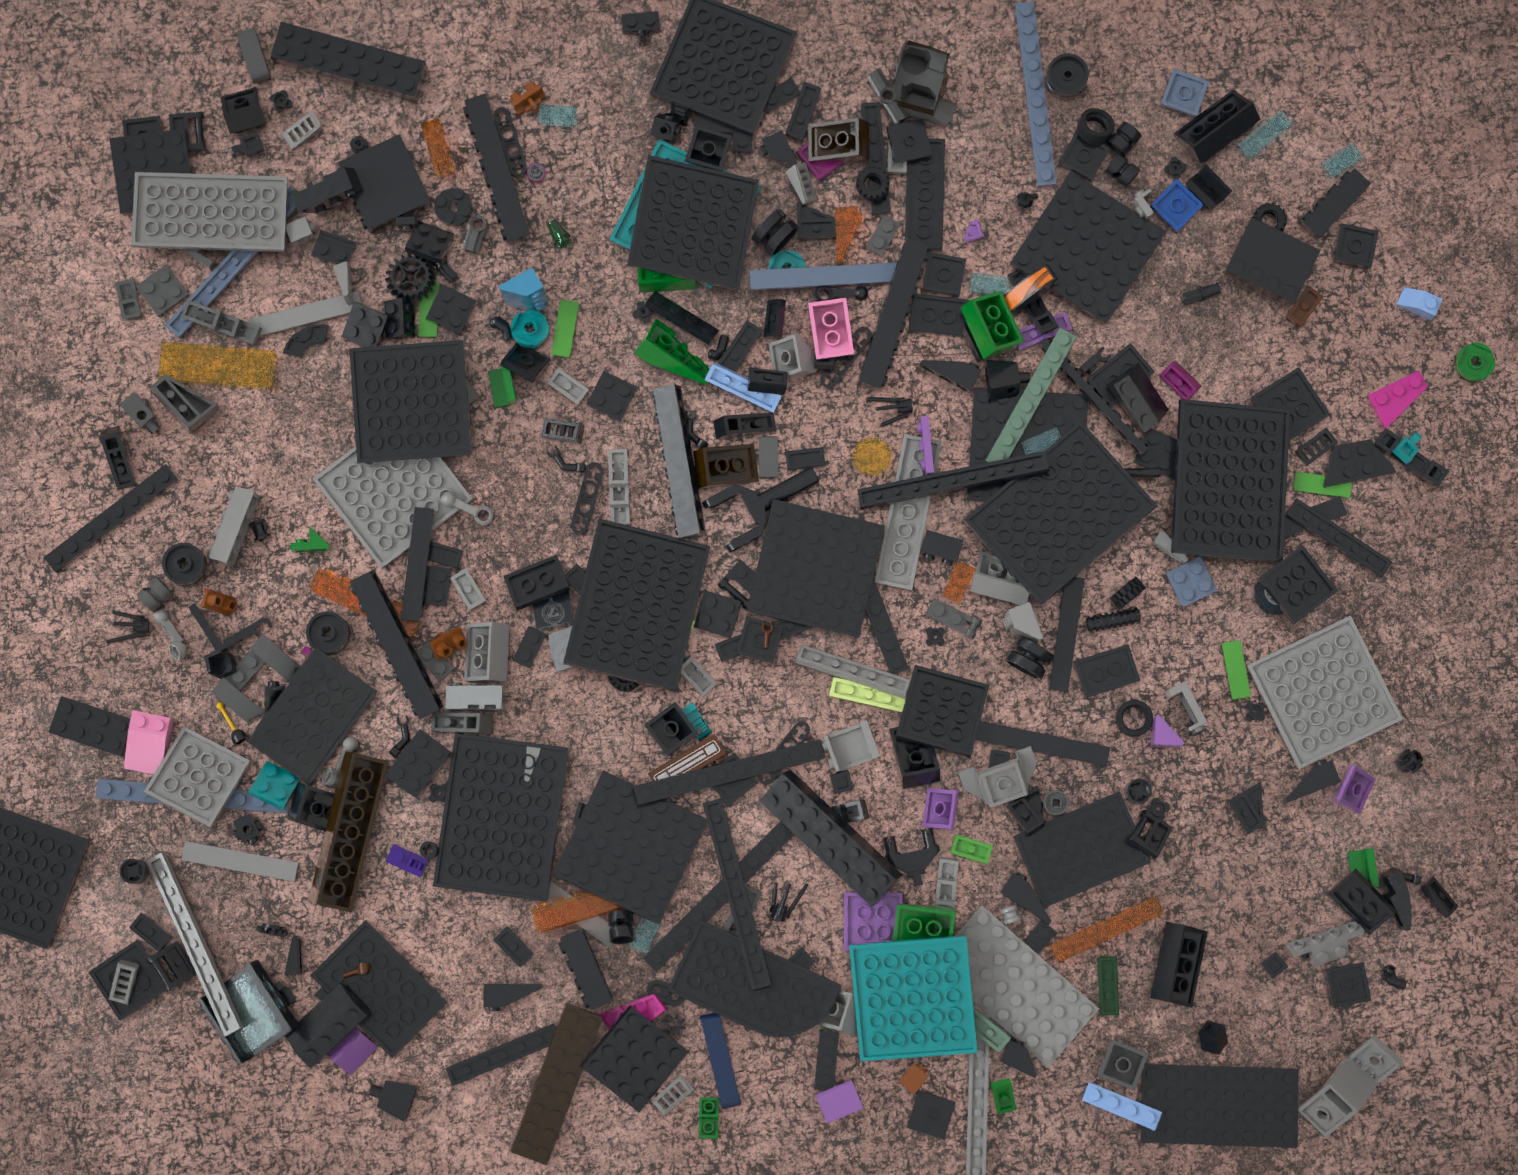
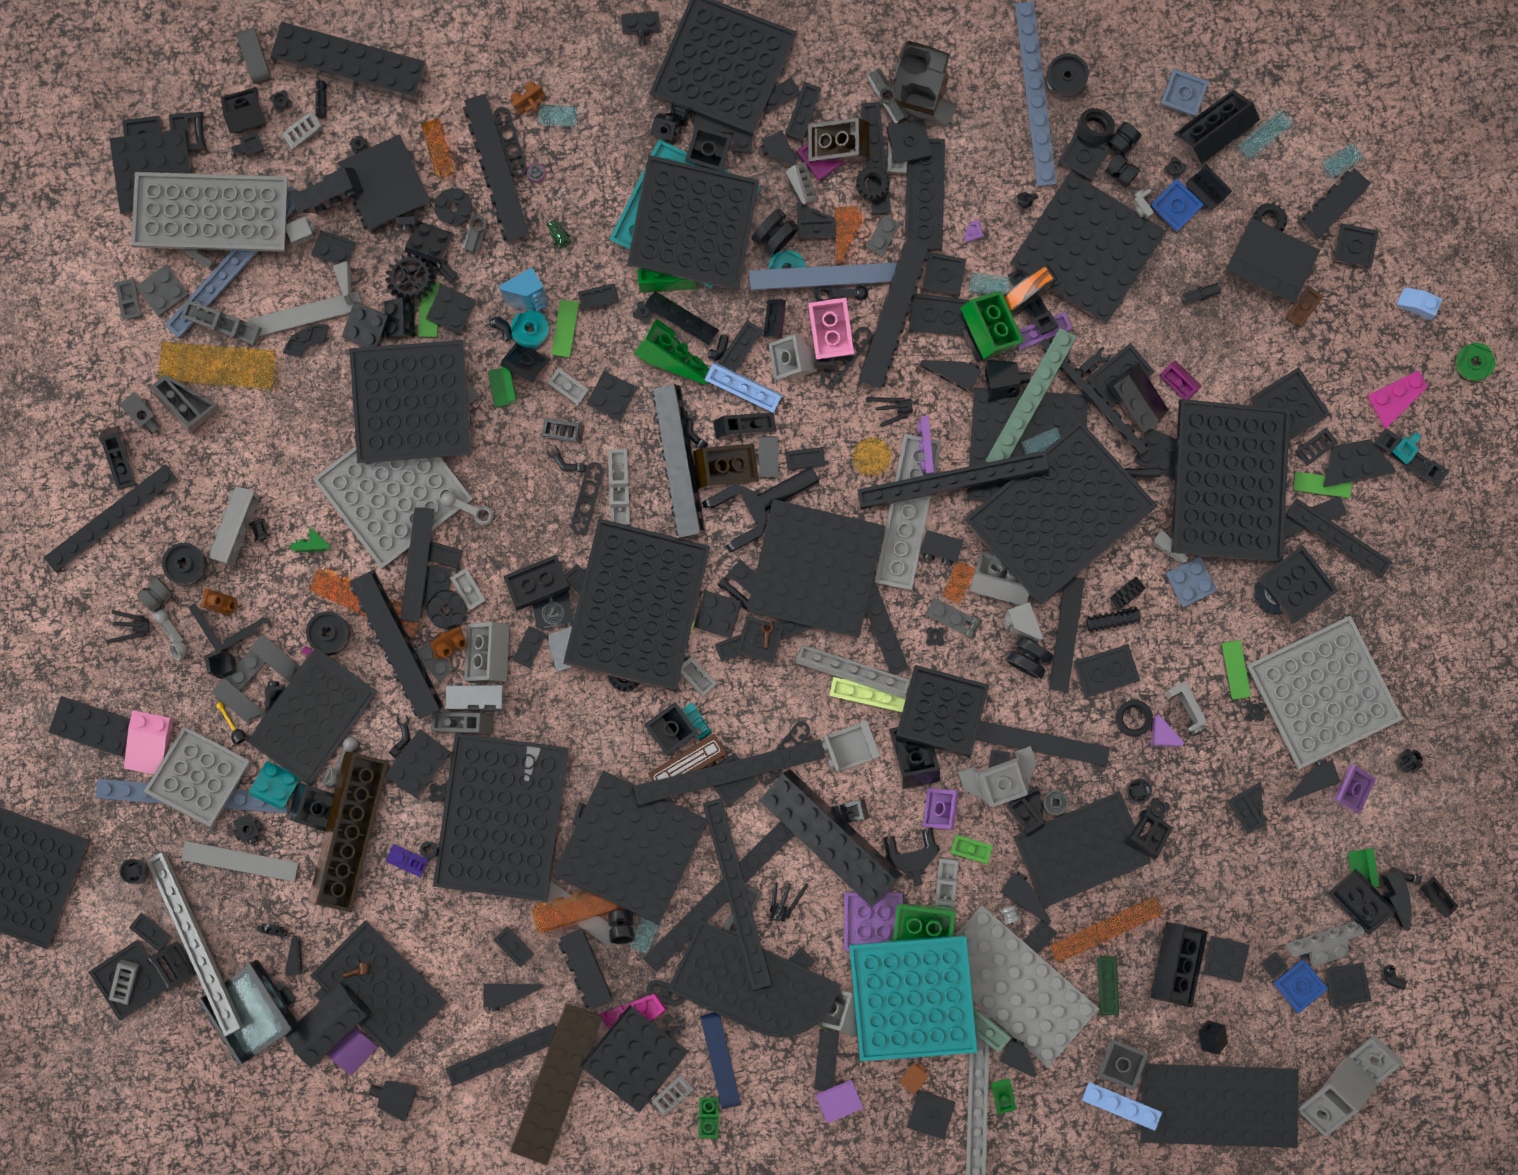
(320, 101): none -> black axle
(437, 602): none -> black plate
(598, 297): none -> black plate
(767, 381): black slope -> none
(841, 782): black plate -> none
(1226, 959): none -> black plate
(1300, 986): none -> blue plate

